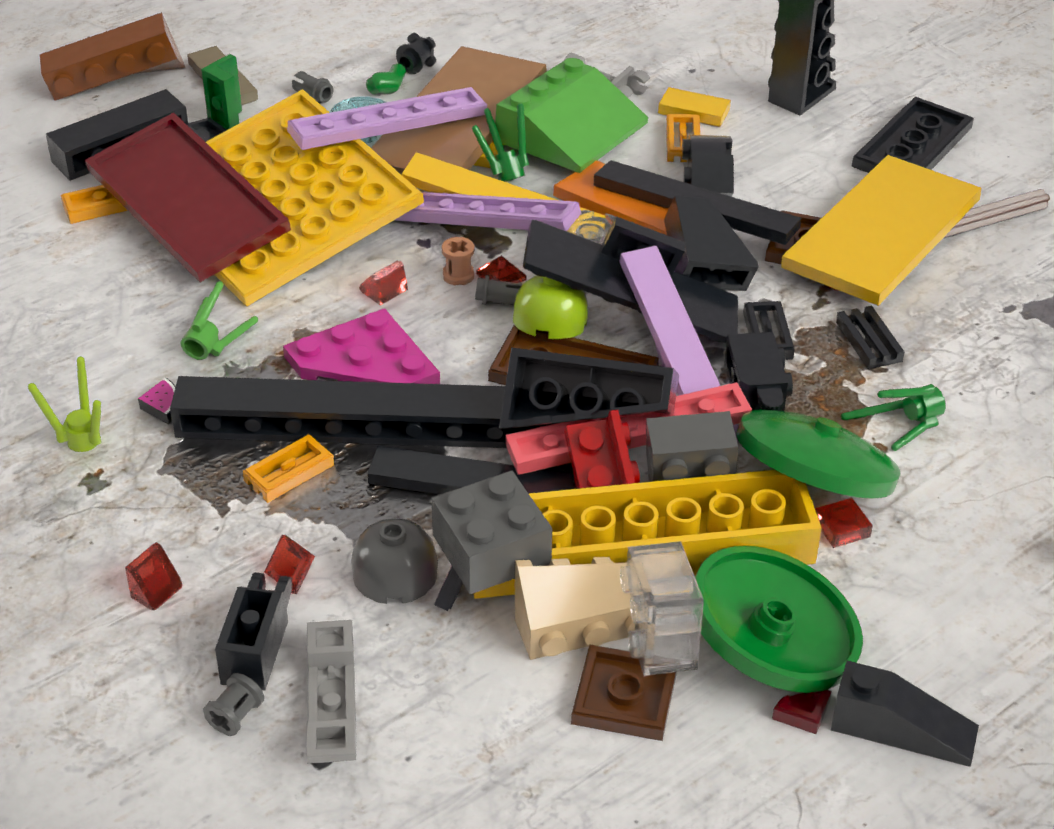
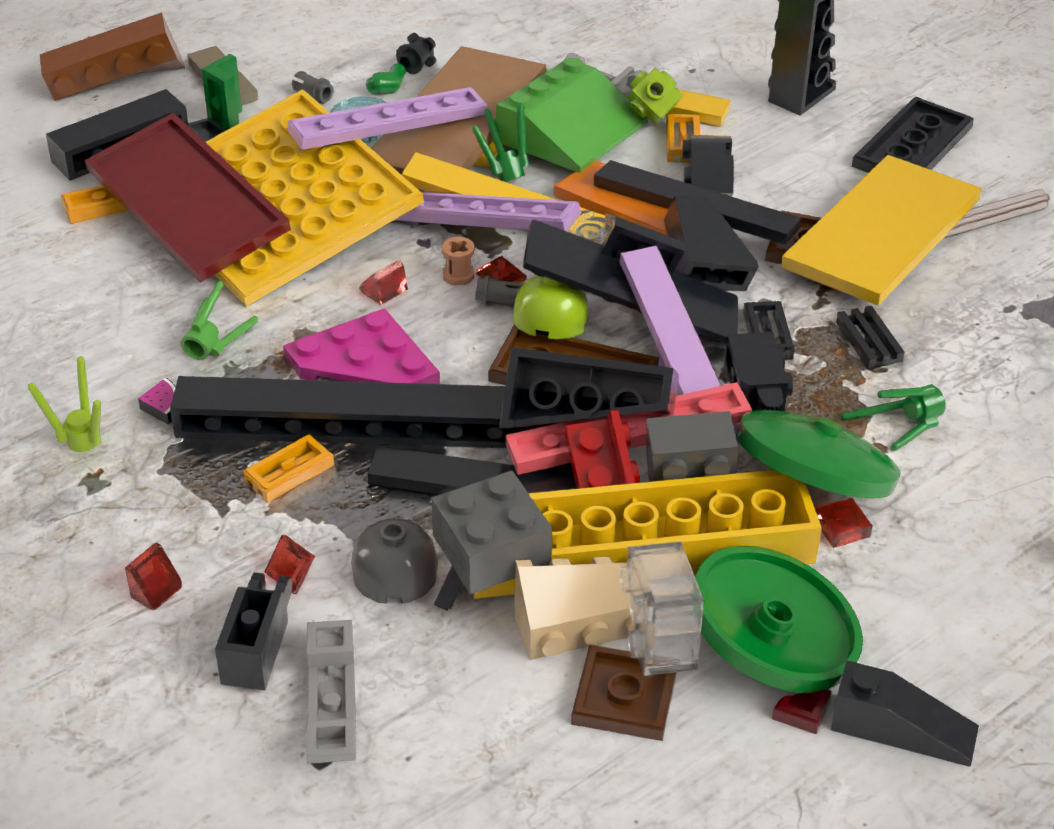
(233, 704): dark grey bush -> none
(664, 96): none -> lime brick

